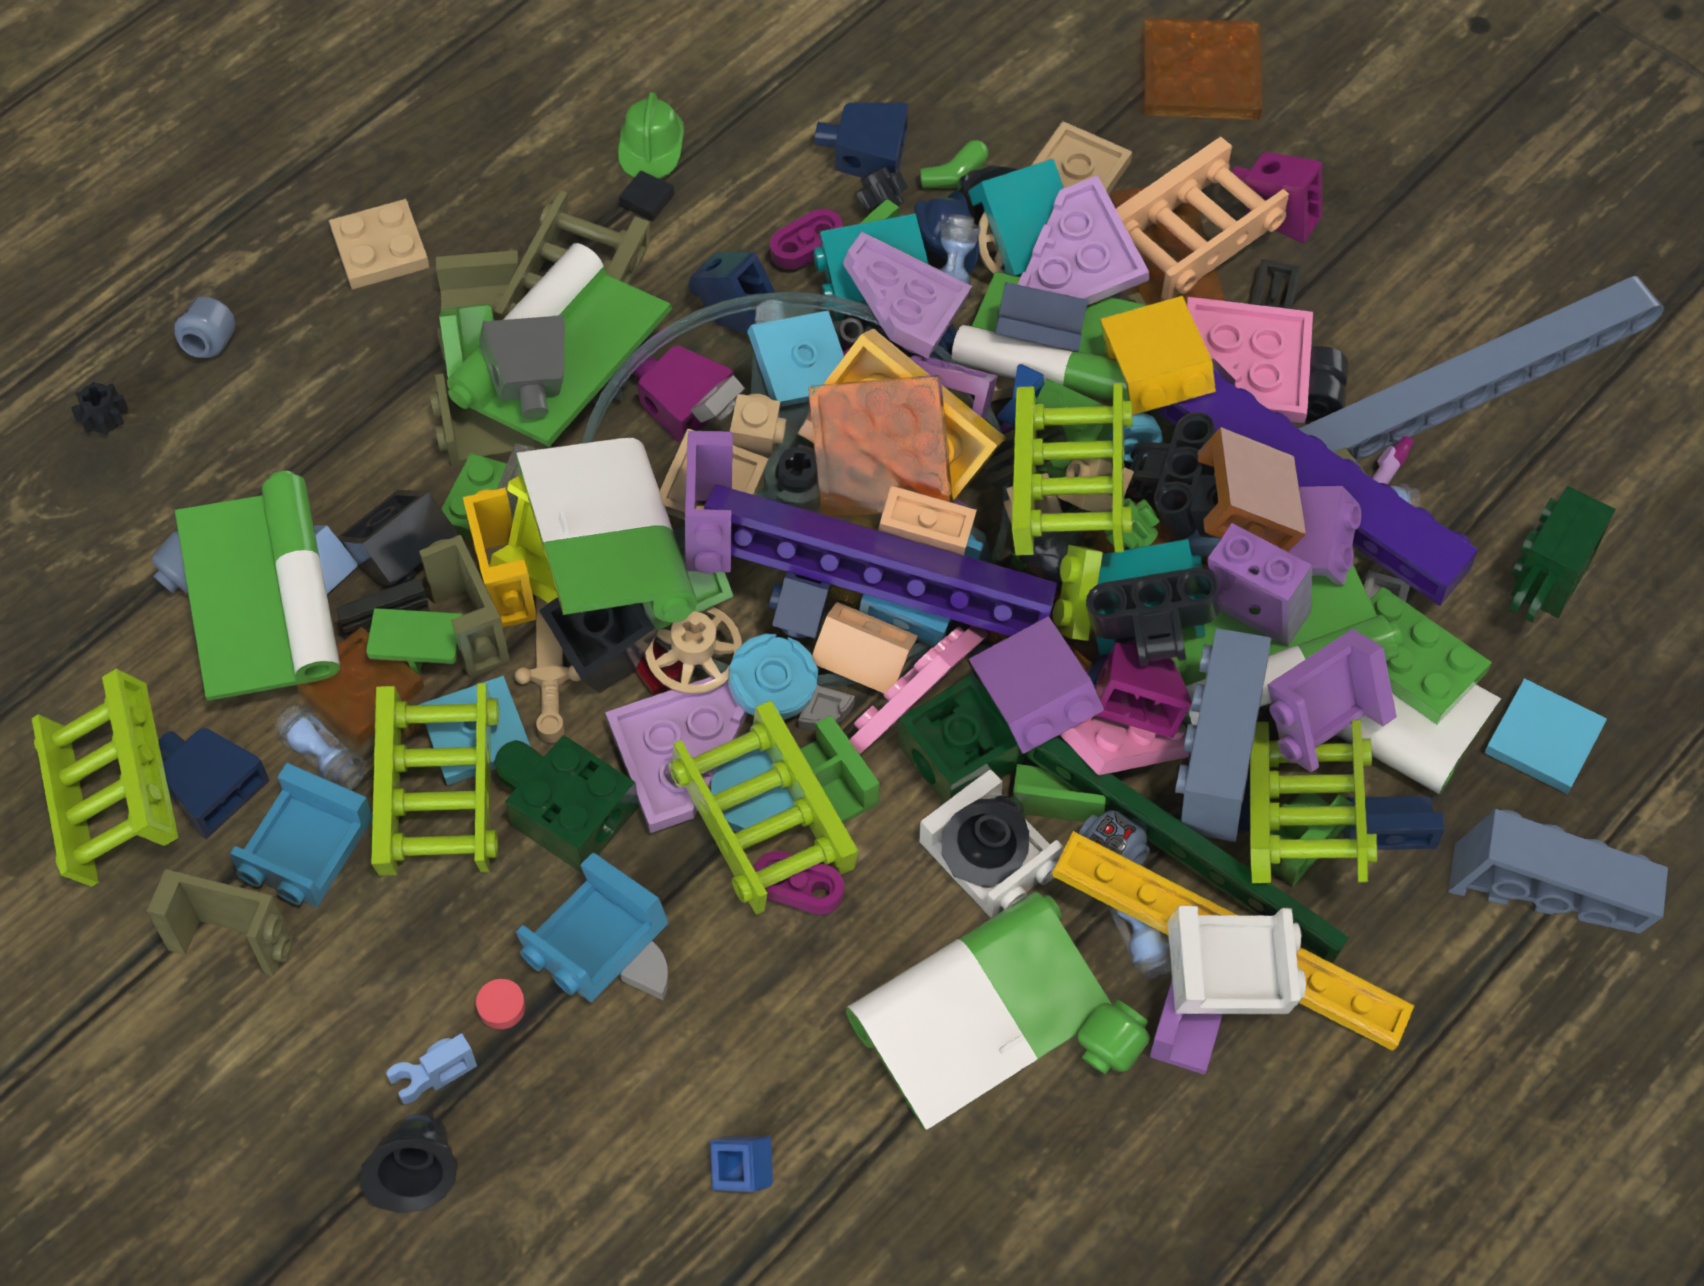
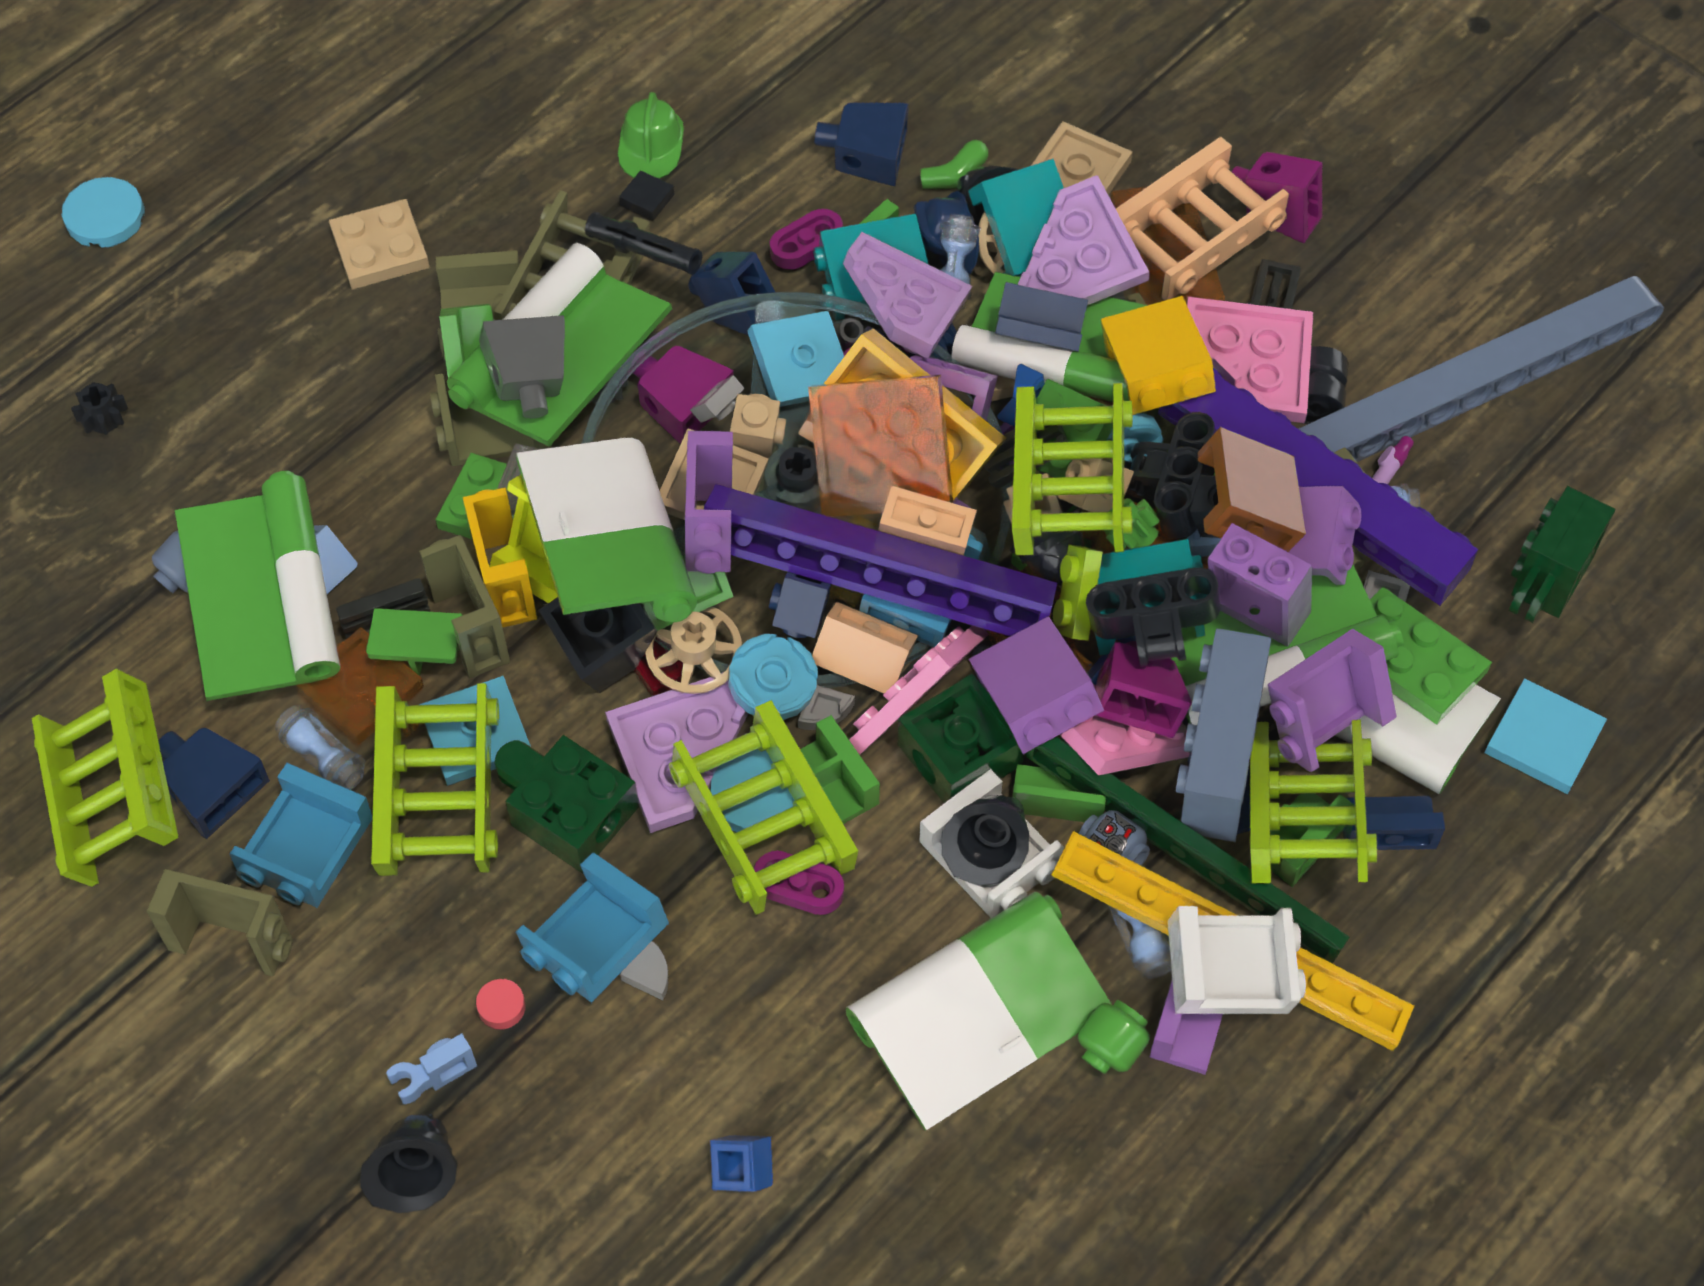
(103, 212): none -> medium azure tile
(204, 327): sand blue head -> none
(393, 533): black slope -> none
(549, 675): tan sword -> none
(628, 237): none -> black pin
(881, 186): black gear -> none
(1202, 68): clear orange plate -> none
(1558, 872): sand blue wedge -> none

